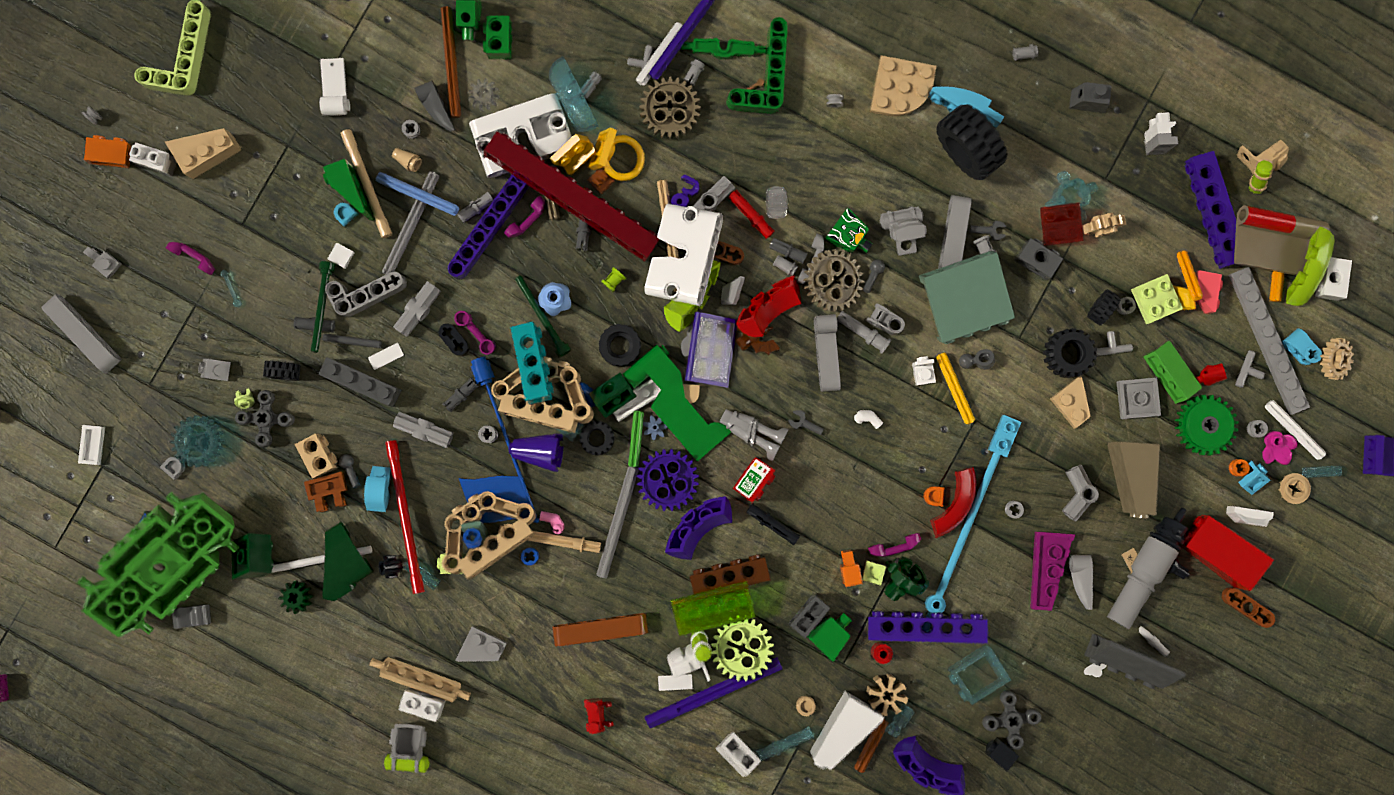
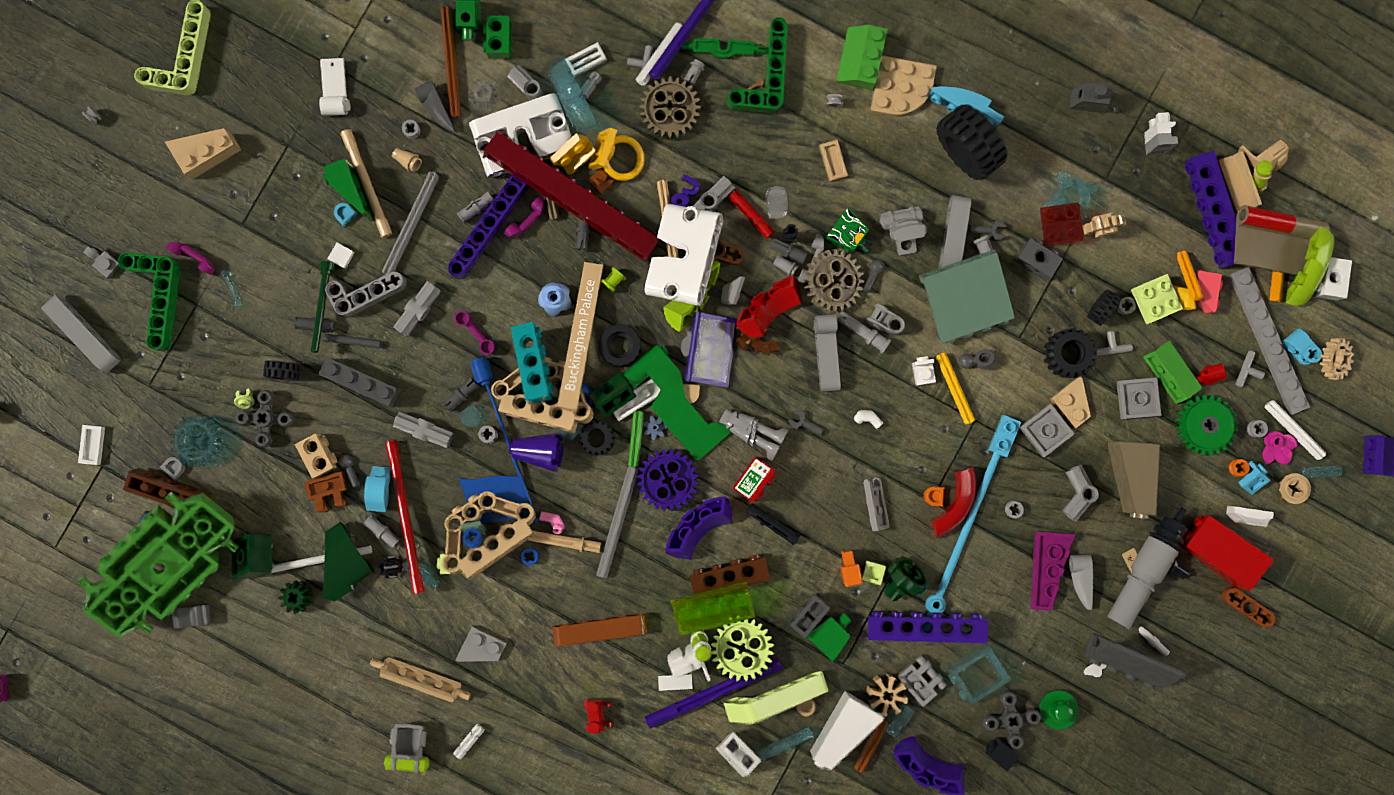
(107, 152): orange brick -> none
(152, 159): white hips -> none
(158, 487): none -> reddish brown brick
(170, 294): none -> green beam
(214, 369): light grey bracket -> none
(382, 532): none -> light grey pin
(385, 356): white sticker -> none
(417, 193): medium blue axle -> none
(422, 704): white brick -> none
(450, 342): black beam -> none
(469, 740): none -> white axle
(471, 416): none -> clear light blue tile
(525, 82): none -> light grey piece
(560, 346): dark green piece -> none
(580, 337): none -> tan tile
(590, 65): none -> white tile
(777, 700): none -> yellowish green beam
(790, 233): none -> black pin
(833, 160): none -> tan tile
(861, 56): none -> bright green slope
(876, 504): none -> light grey hinge
(877, 648): red brick -> none
(911, 541): magenta bar -> none
(917, 685): none -> light grey plate
(1025, 52): light grey pin -> none
(1046, 430): none -> light grey plate
(1058, 709): none -> green plate
(1239, 181): none -> tan panel

